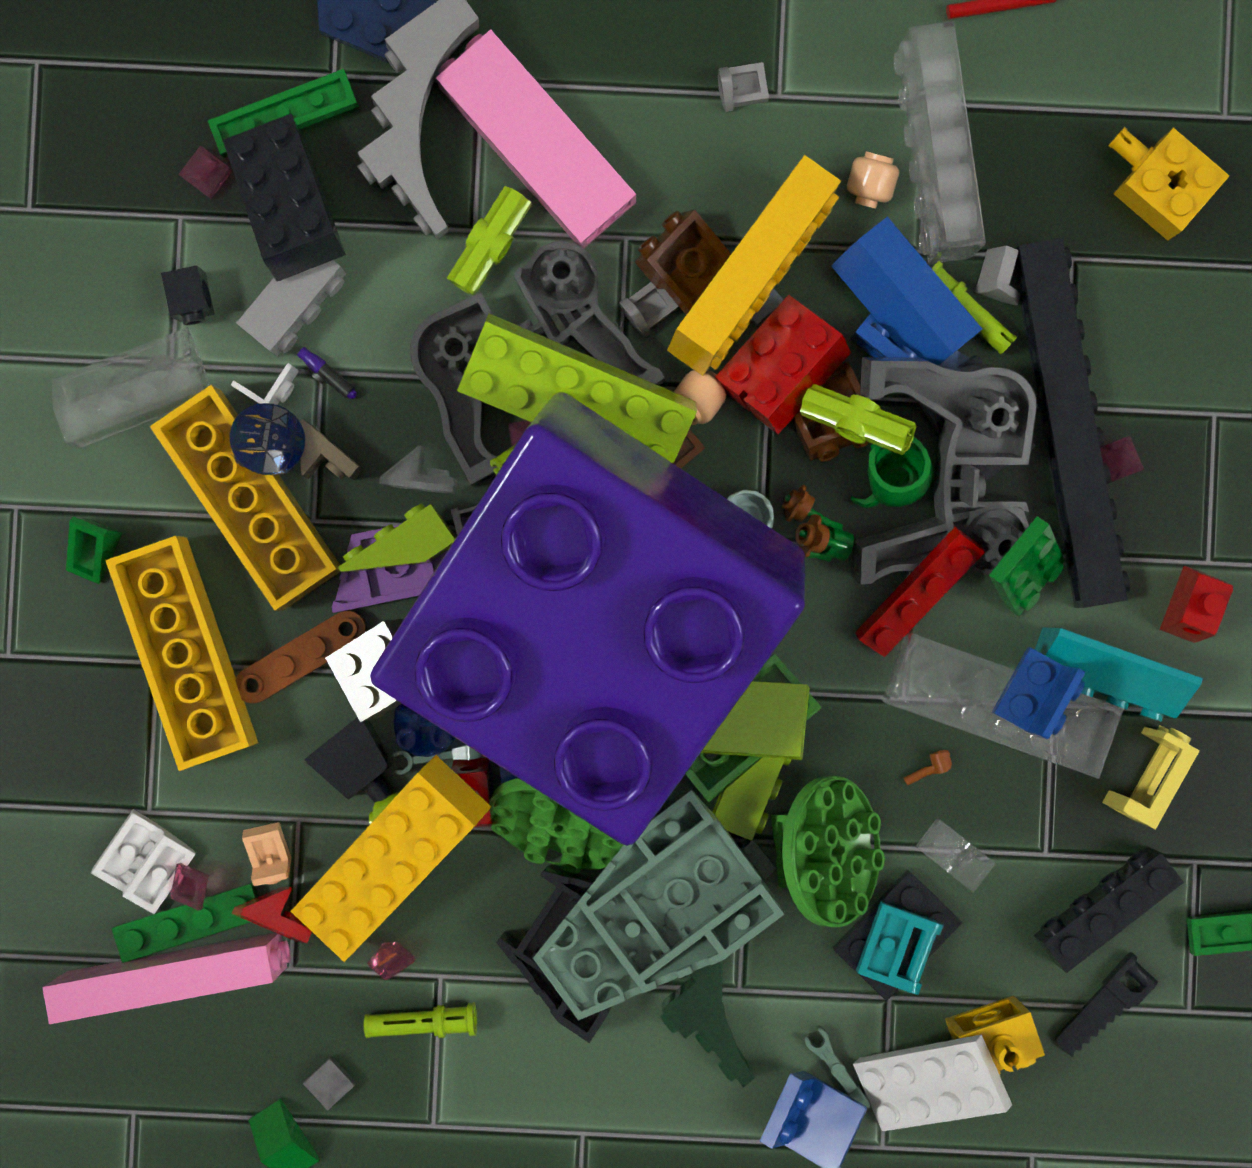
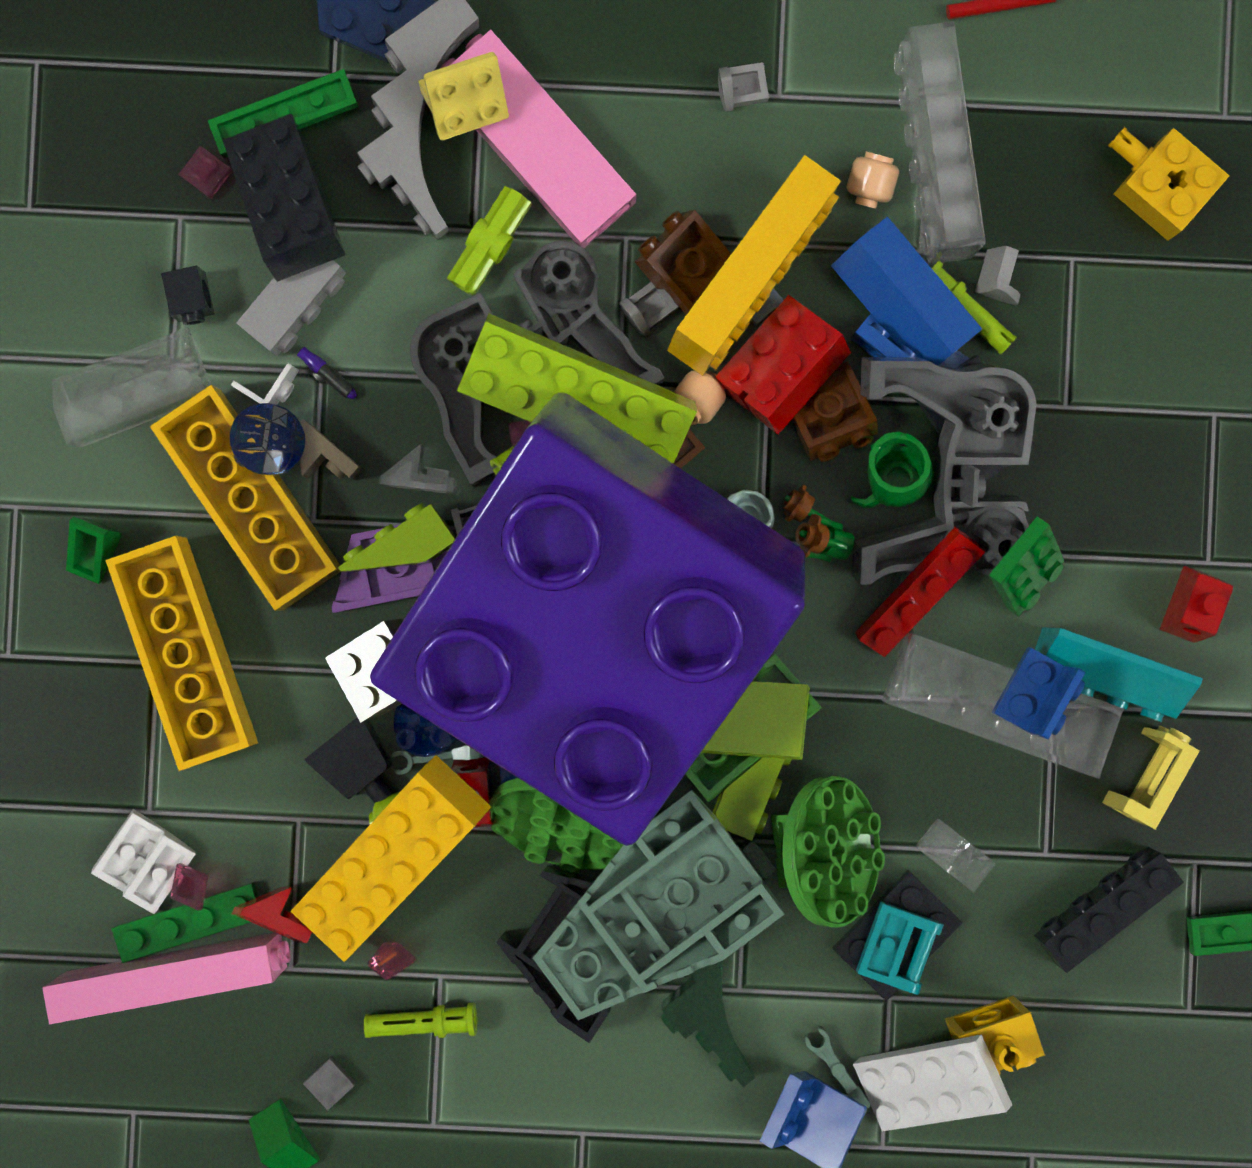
(267, 854): light nougat bracket -> none
(298, 657): dark orange plate -> none
(465, 95): none -> light yellow bracket
(858, 419): lime piece -> none
(940, 763): dark orange hand -> none
(1070, 424): black brick -> none
(1106, 1004): black piece -> none
(1121, 458): clear pink slope -> none

